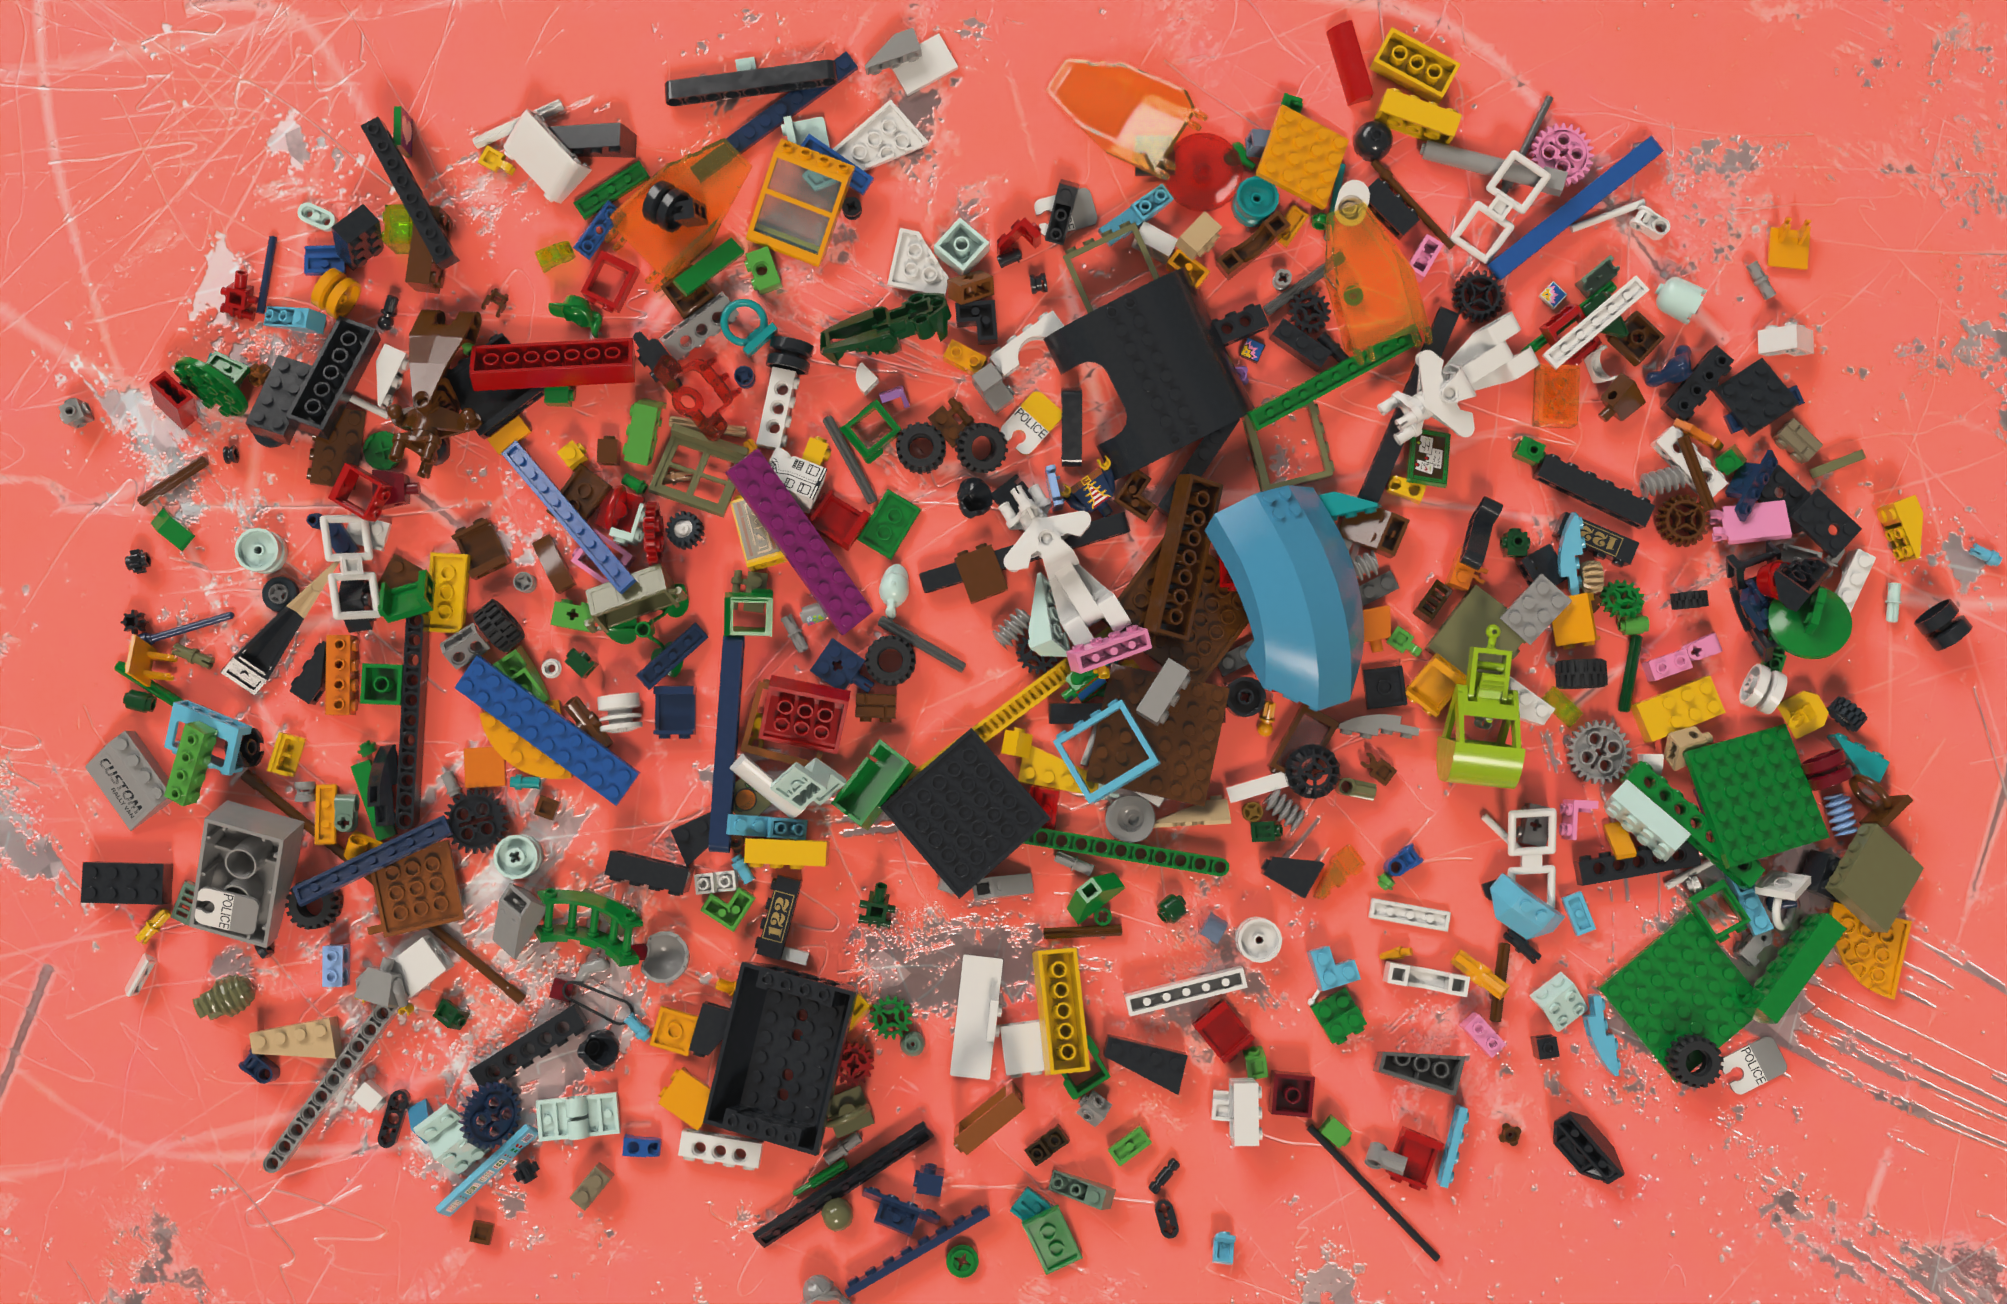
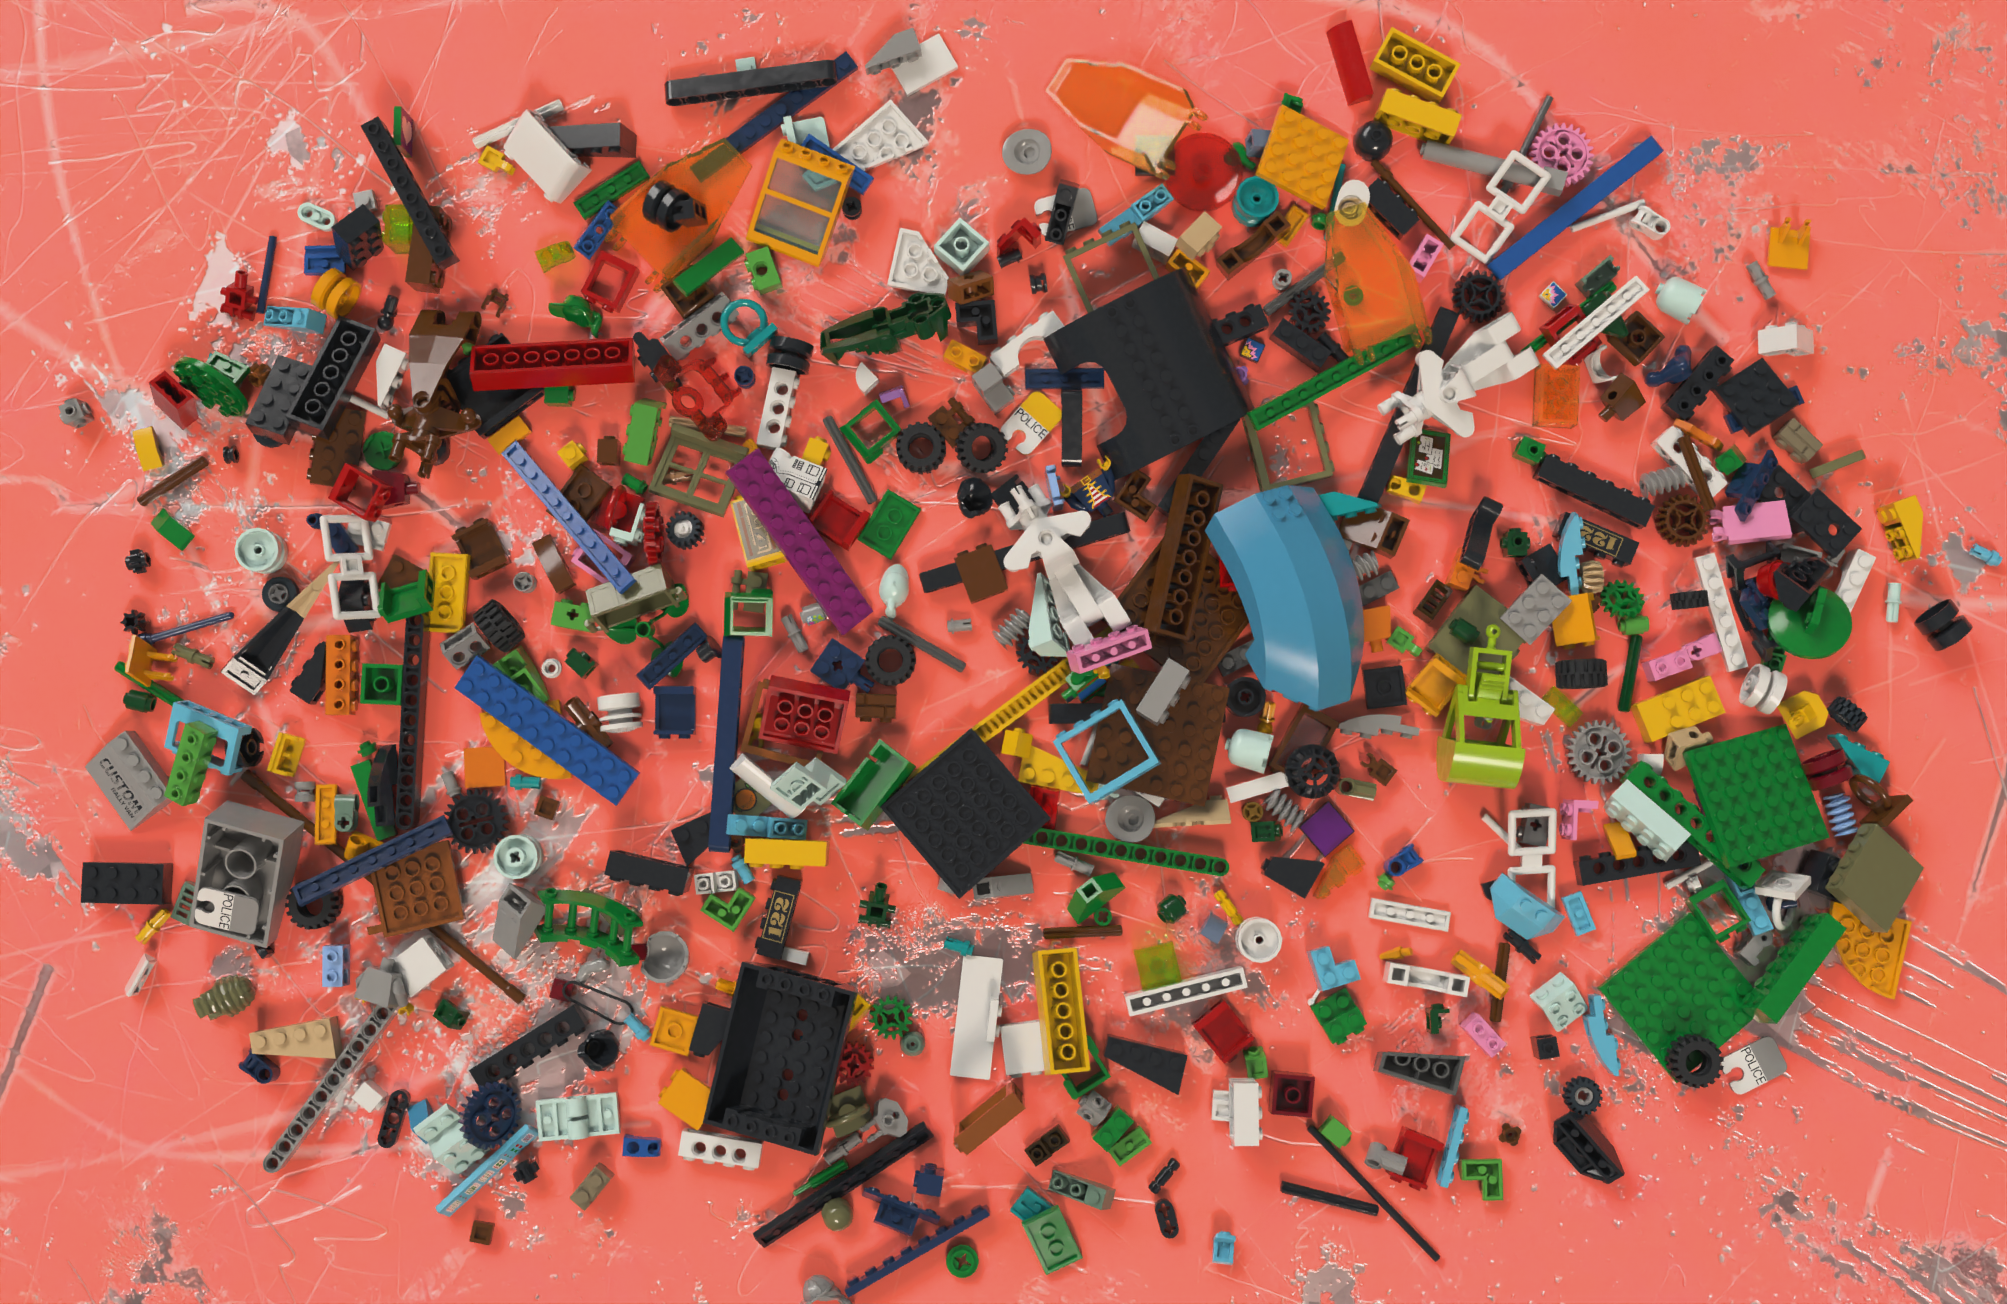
(147, 448): none -> yellow slope
(367, 198): none -> white plate
(709, 650): none -> black piece
(884, 1120): none -> light grey hinge
(959, 625): none -> light grey pin
(963, 947): none -> teal animal
(1027, 151): none -> light grey hat
(1052, 379): none -> dark blue tile
(1112, 1128): none -> green brick
(1156, 965): none -> clear neon green brick
(1228, 907): none -> yellow axle
(1249, 749): none -> light aqua cylinder
(1326, 829): none -> dark purple tile
(1329, 1198): none -> black axle
(1433, 1021): none -> dark green bracket
(1463, 630): none -> dark green brick
(1487, 1171): none -> bright green brick
(1587, 1086): none -> black bush
(1721, 612): none -> white plate

